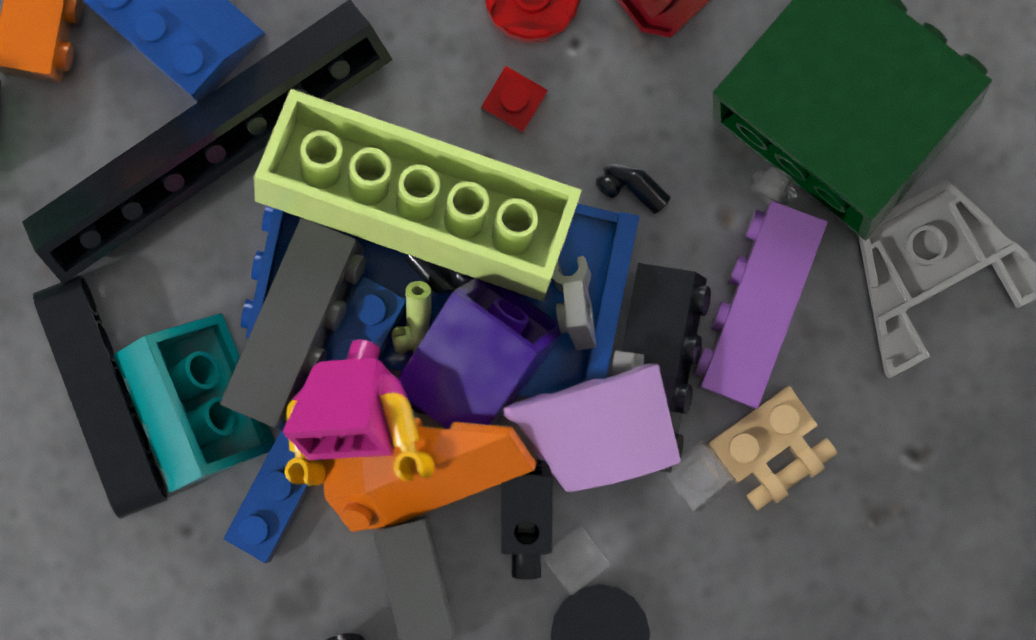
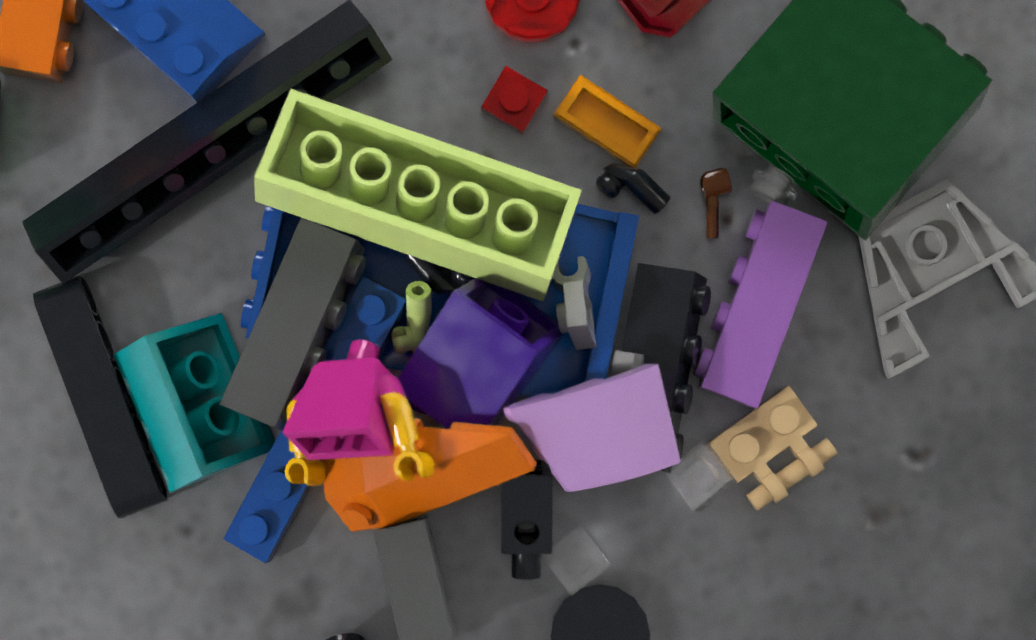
(607, 122): none -> light orange tile
(714, 184): none -> reddish brown hand

